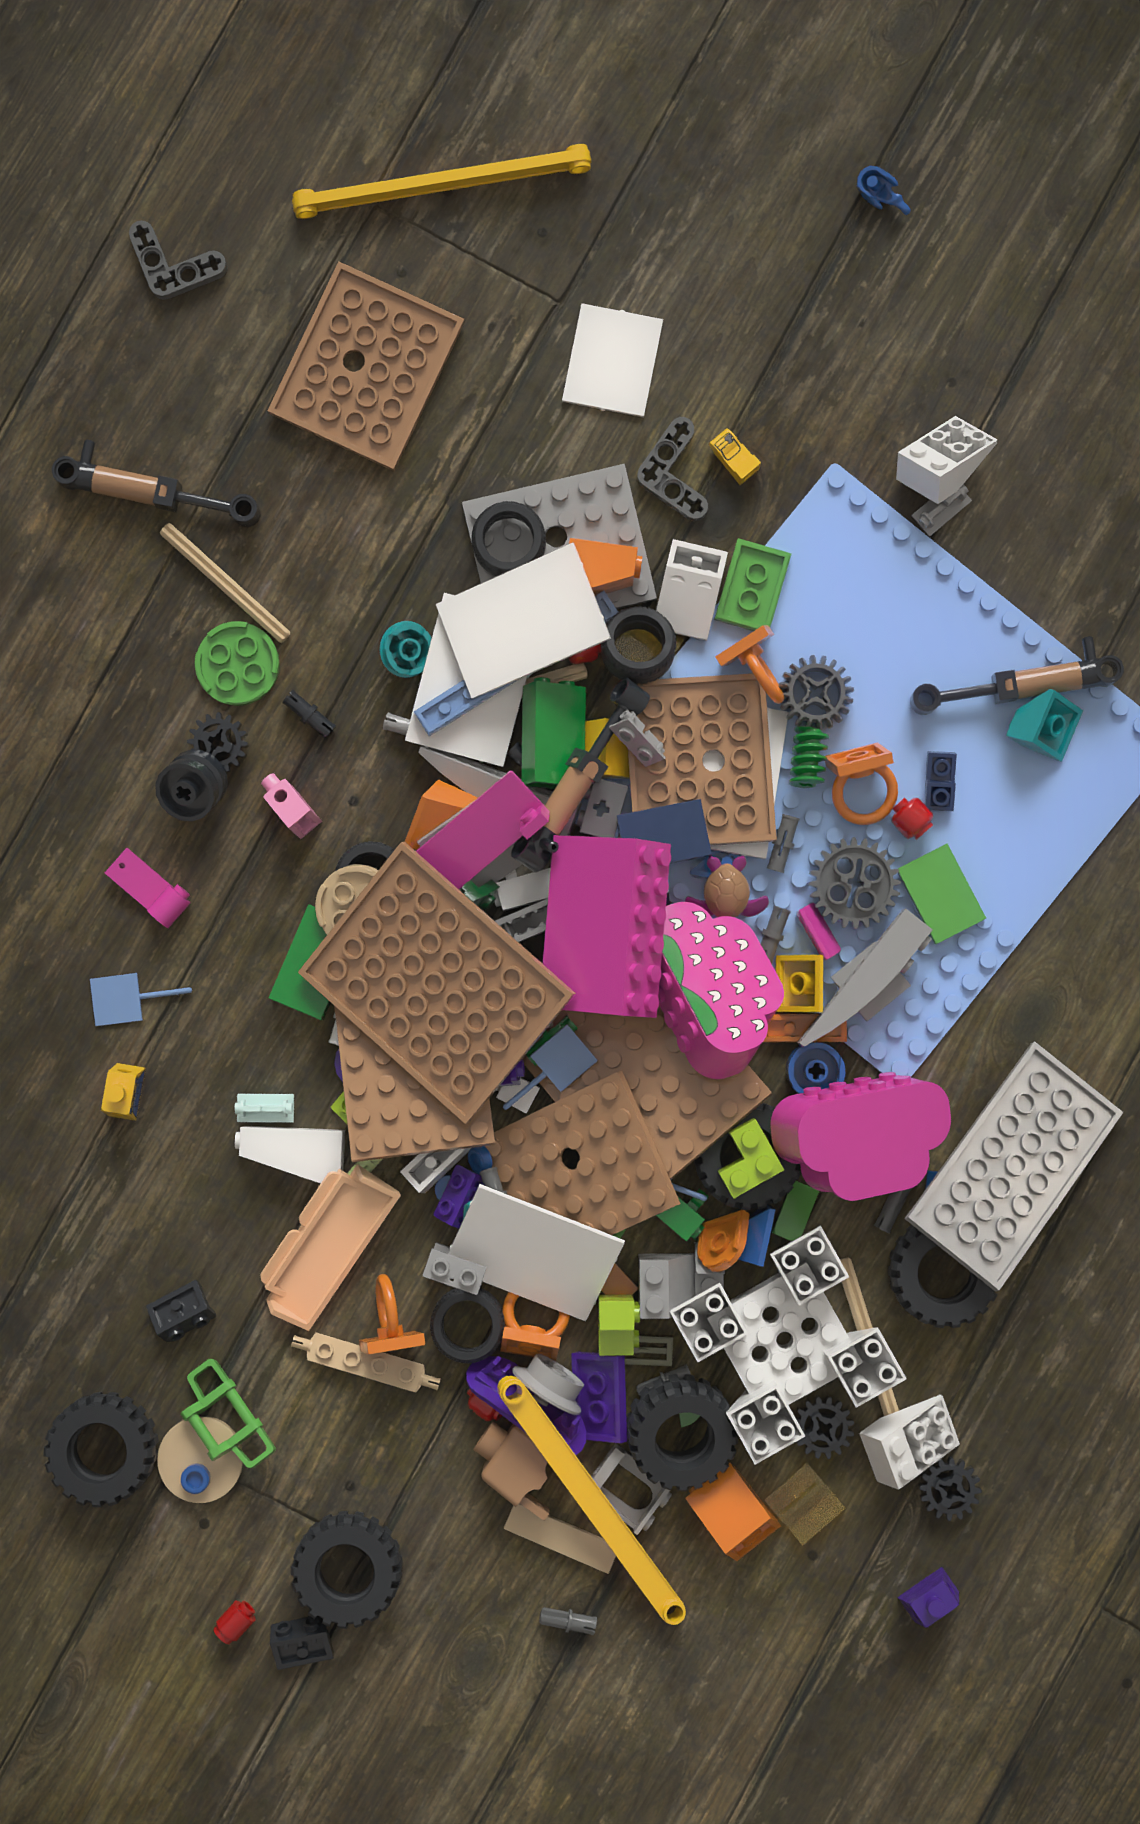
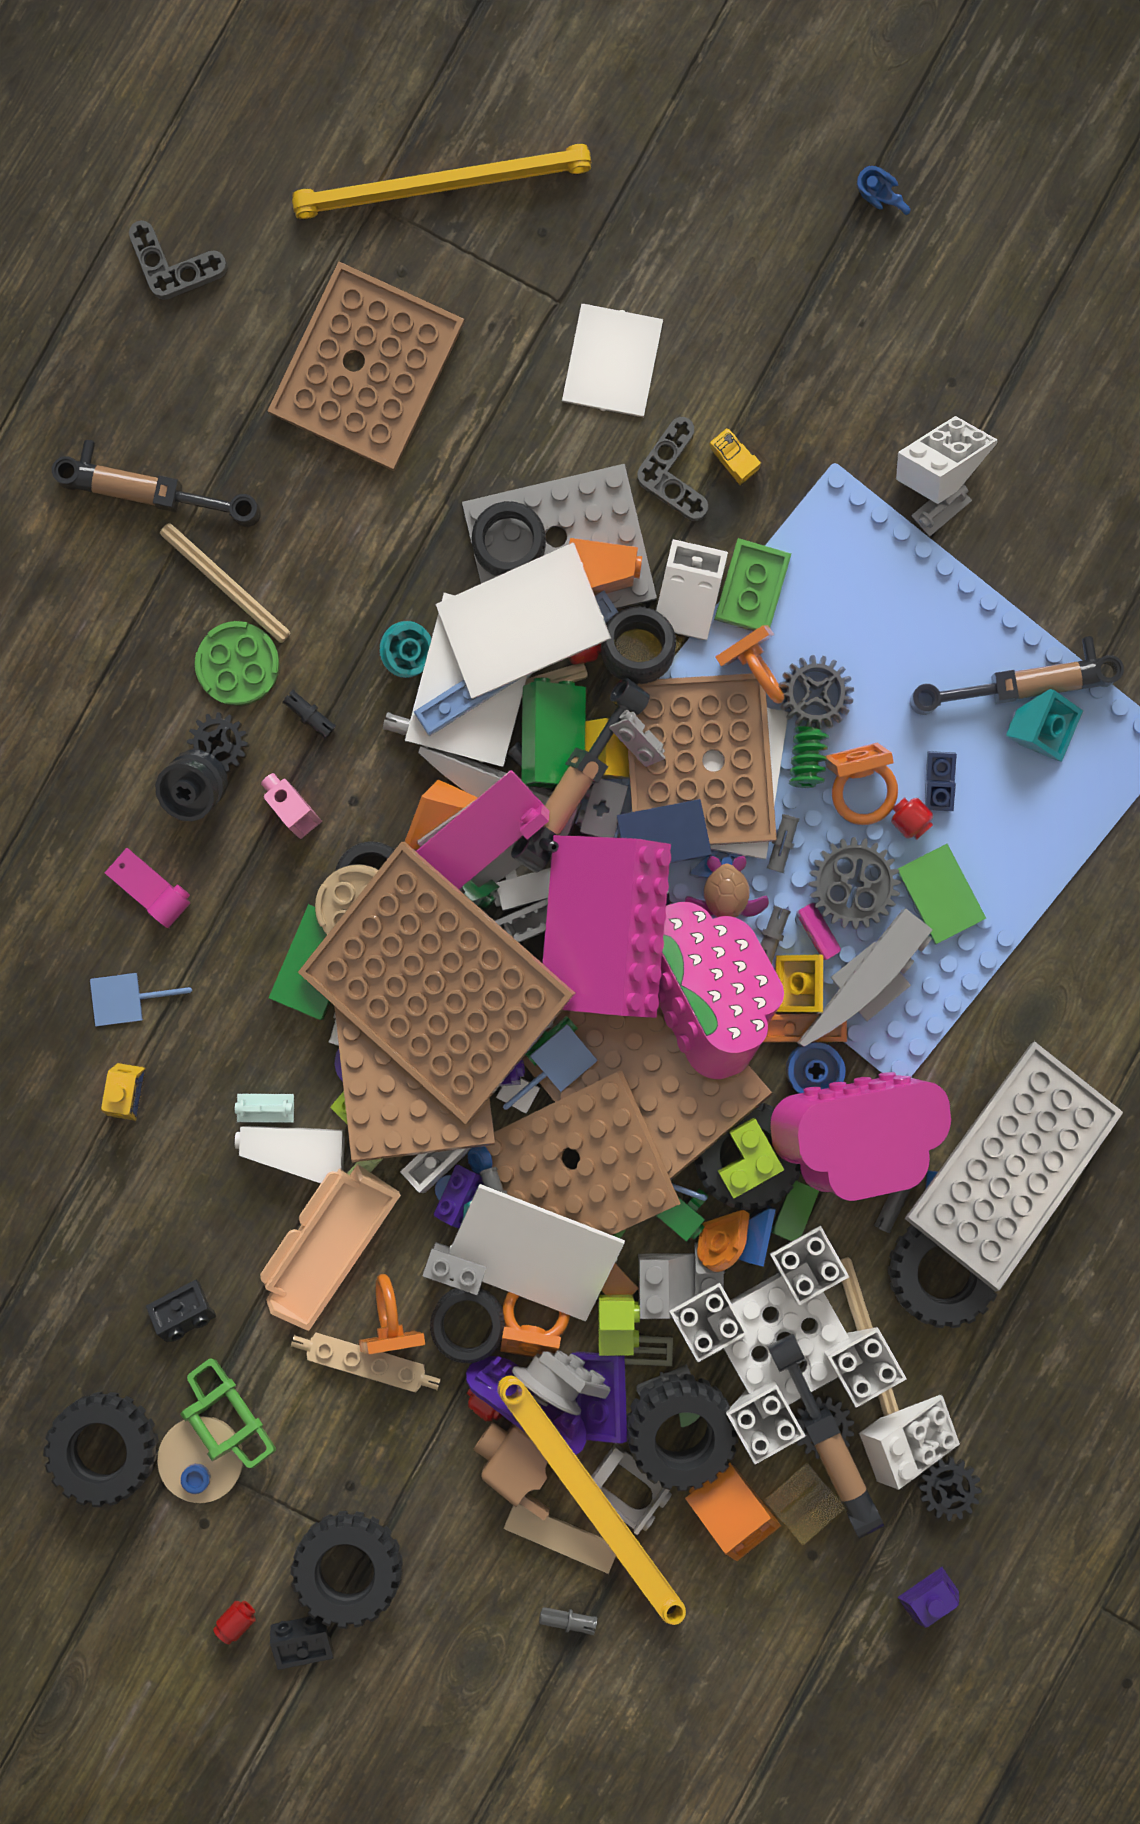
(571, 1370): none -> light grey tile
(829, 1444): none -> black piece

